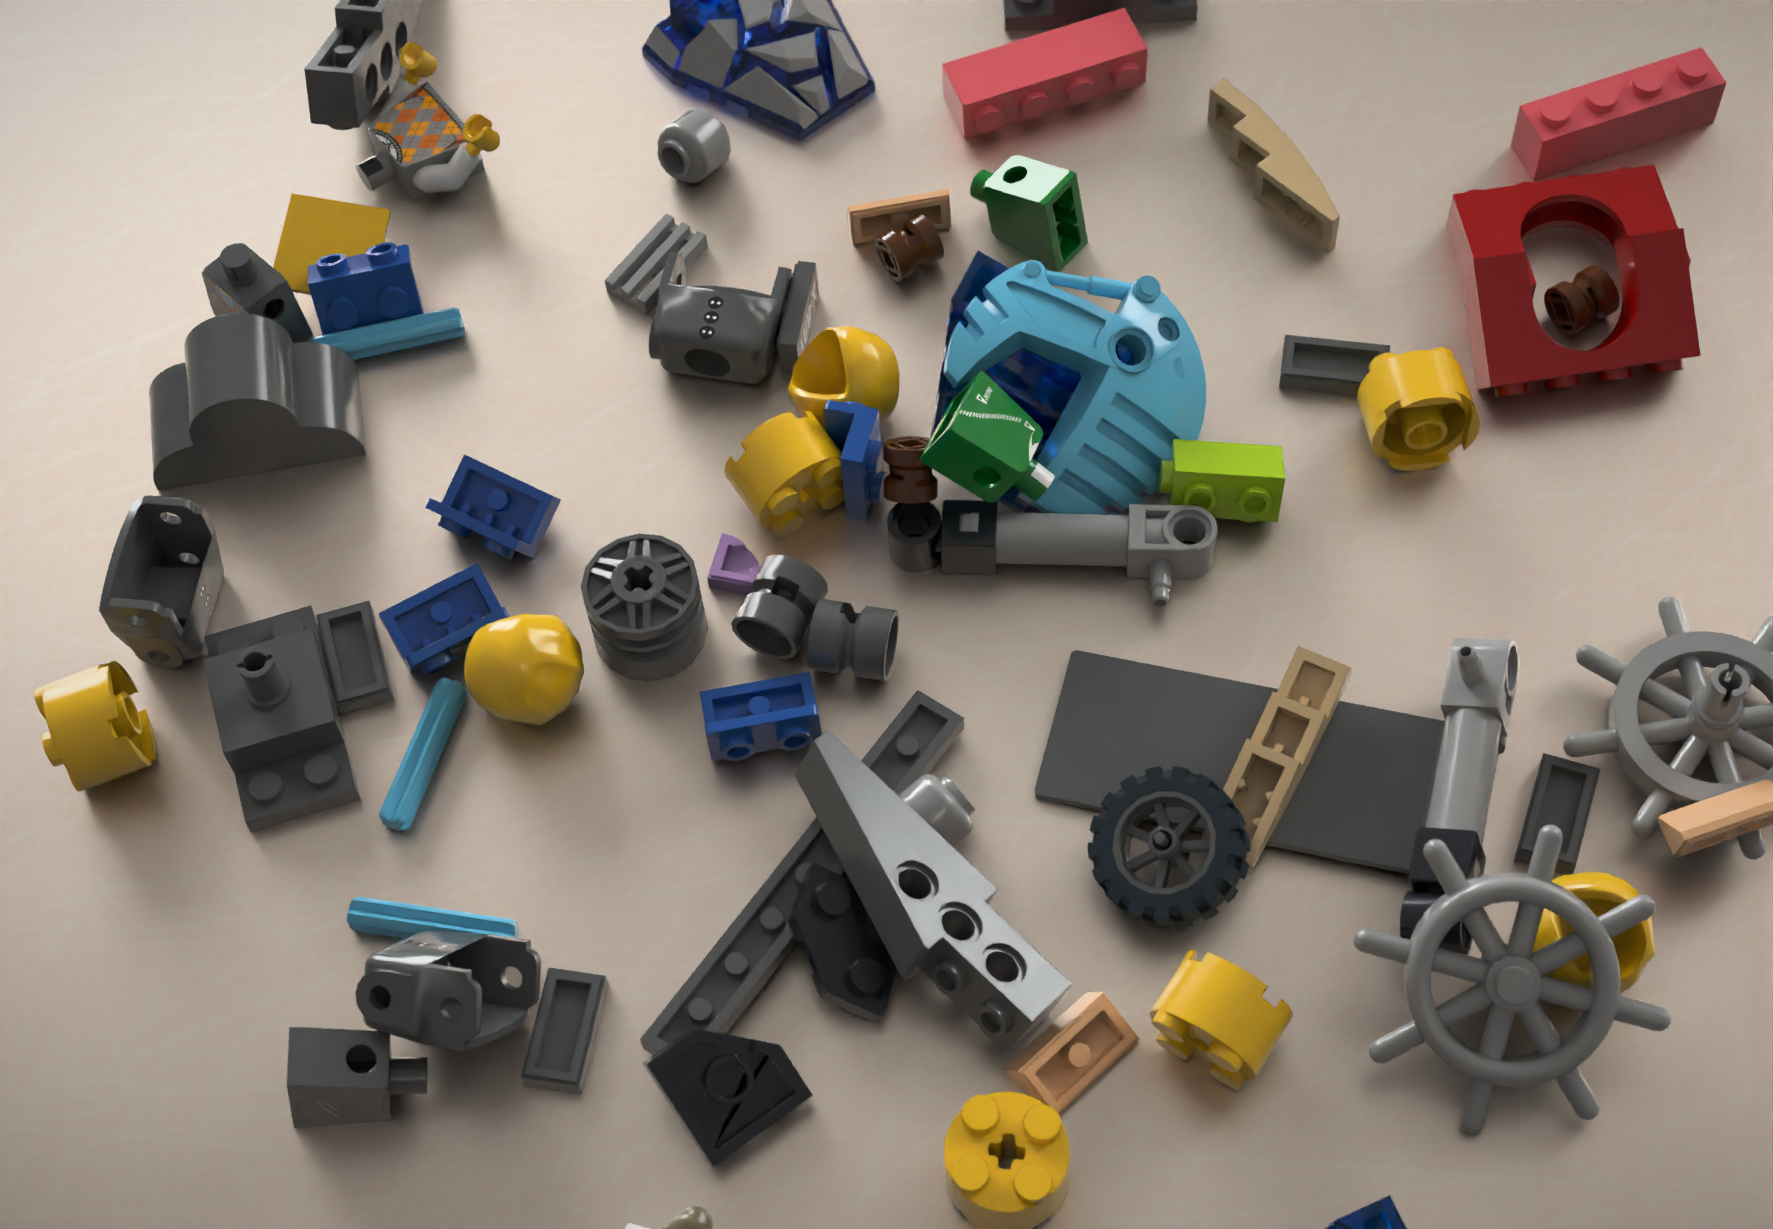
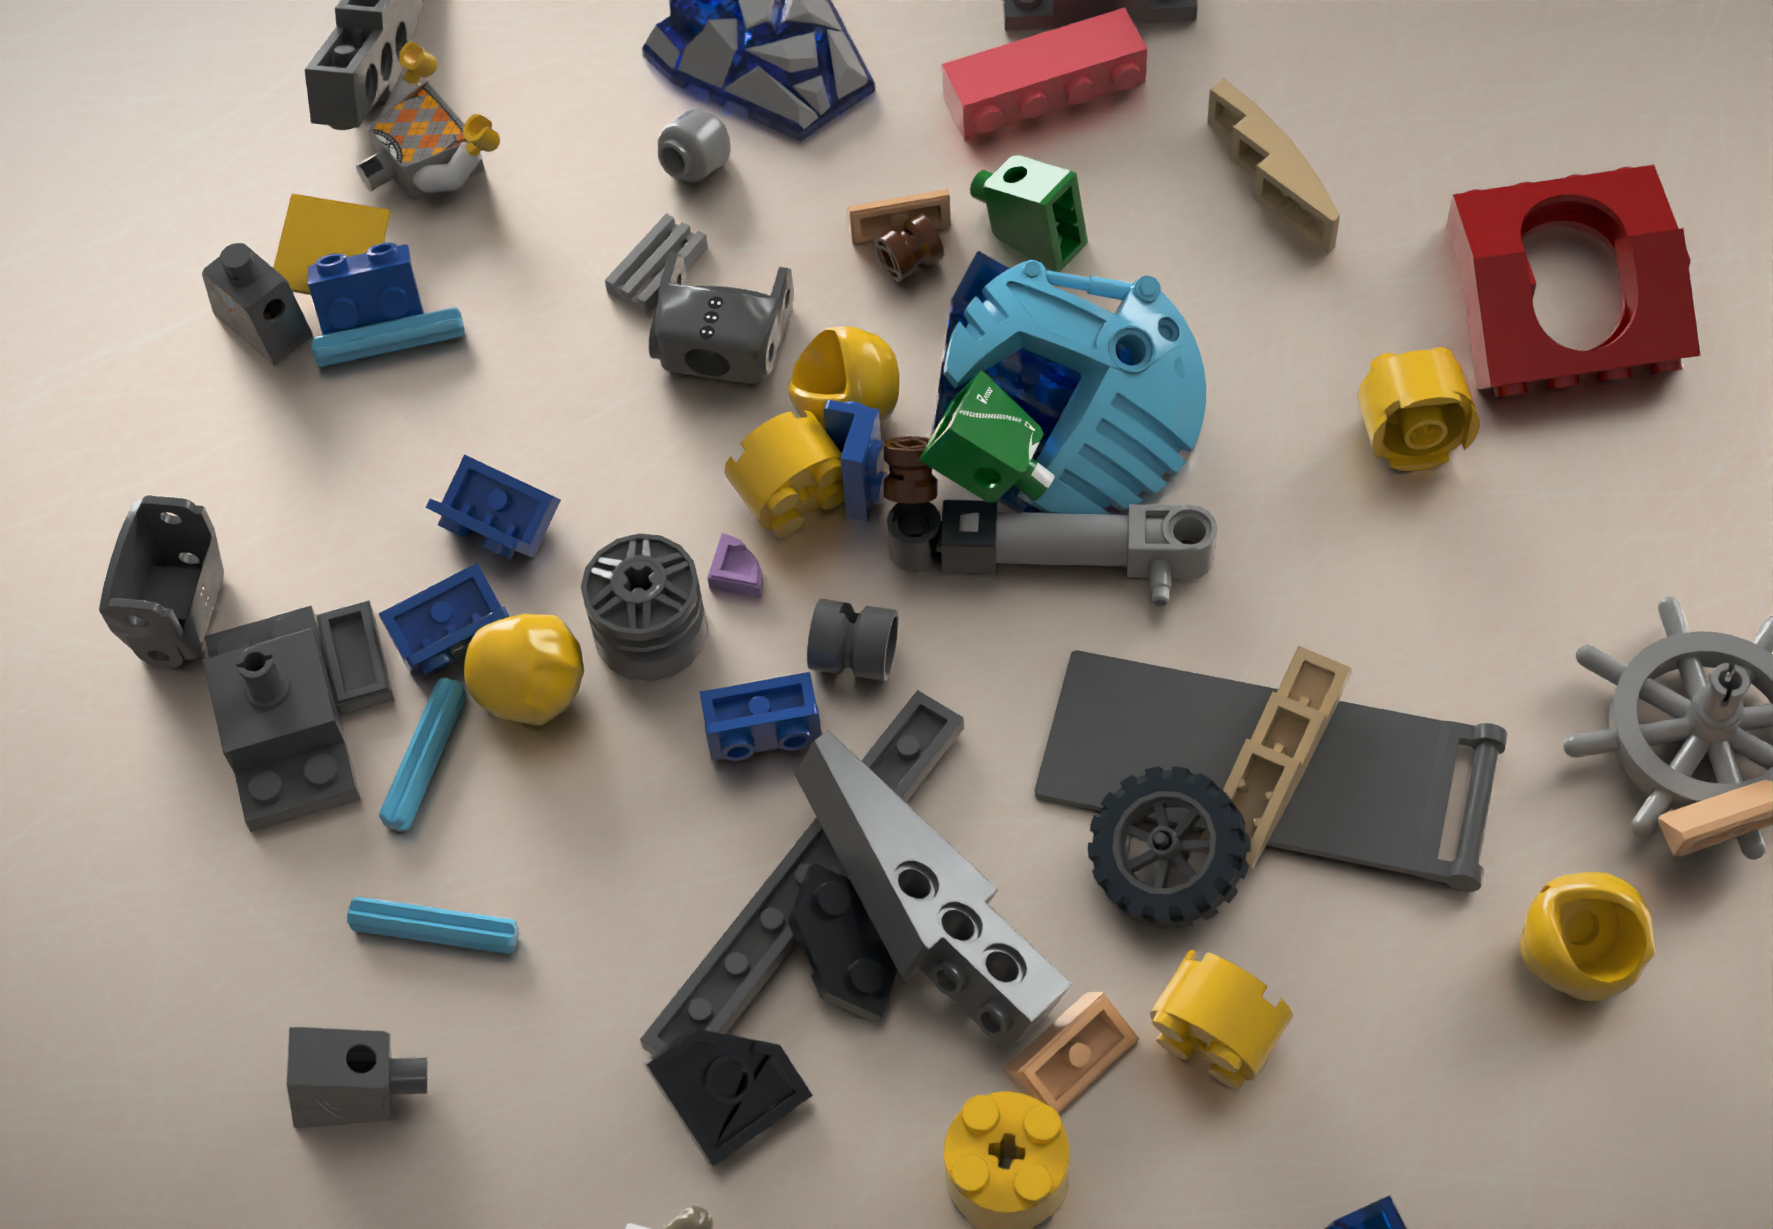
(95, 726): yellow brick -> none
(252, 404): dark grey brick -> none
(457, 1007): dark grey piece -> none
(564, 1030): dark grey tile -> none
(780, 605): dark grey wheel -> none
(798, 315): dark grey tile -> none
(940, 806): light grey head -> none
(1225, 479): lime brick -> none
(1326, 364): dark grey tile -> none
(1476, 714): light grey piece -> none
(1512, 979): light grey piece -> none
(1562, 799): dark grey tile -> none
(1586, 297): reddish brown wheel -> none
(1617, 113): coral brick -> none

